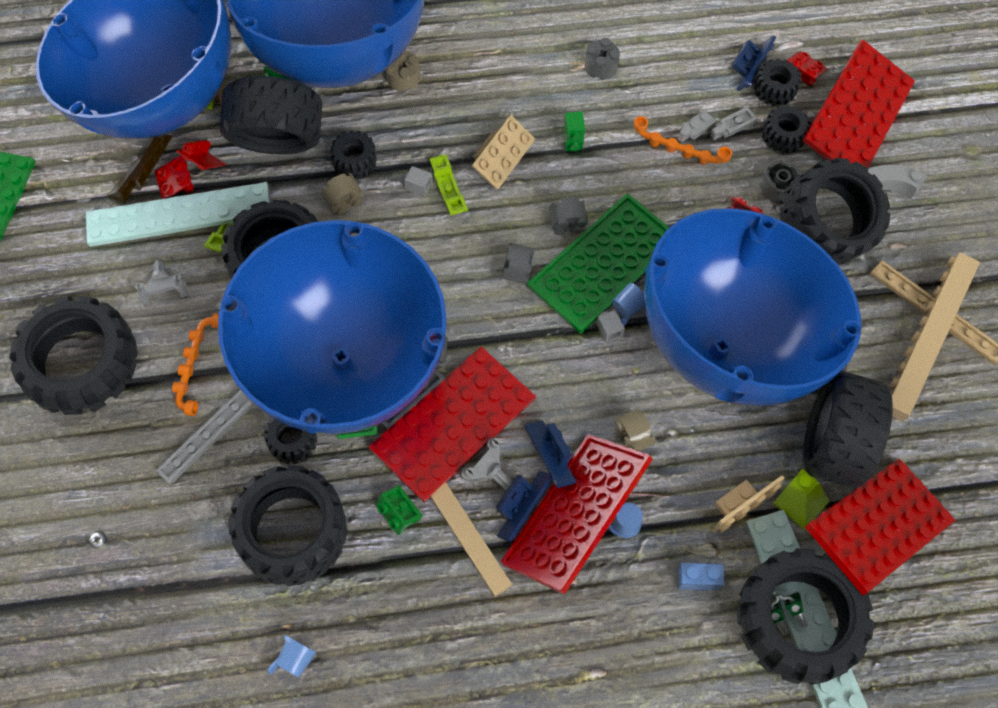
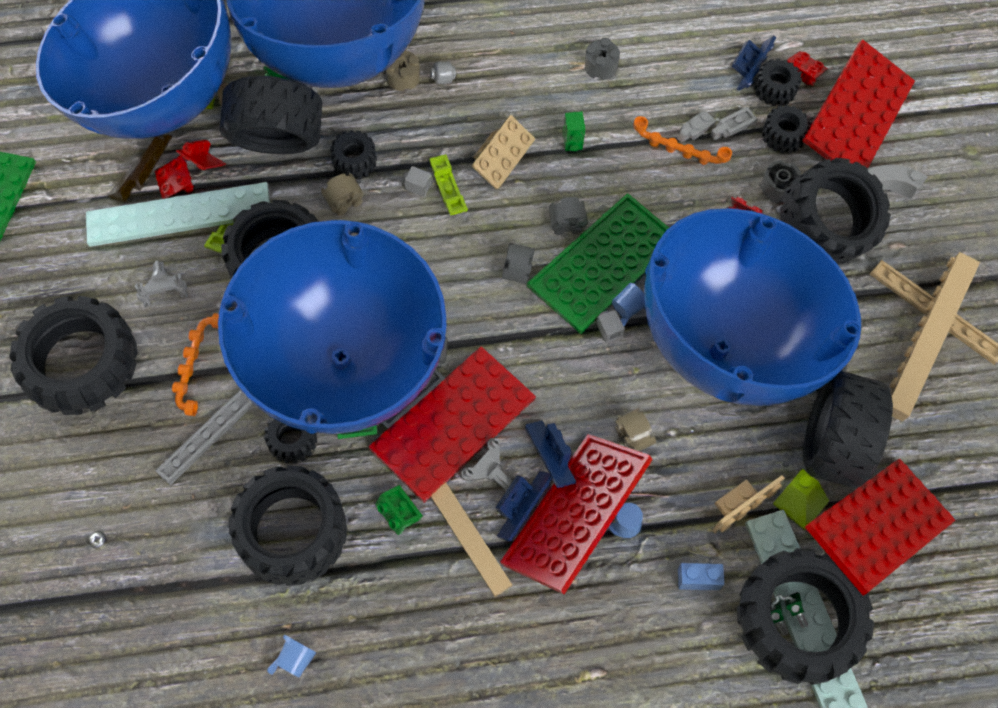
(443, 72): none -> light grey head

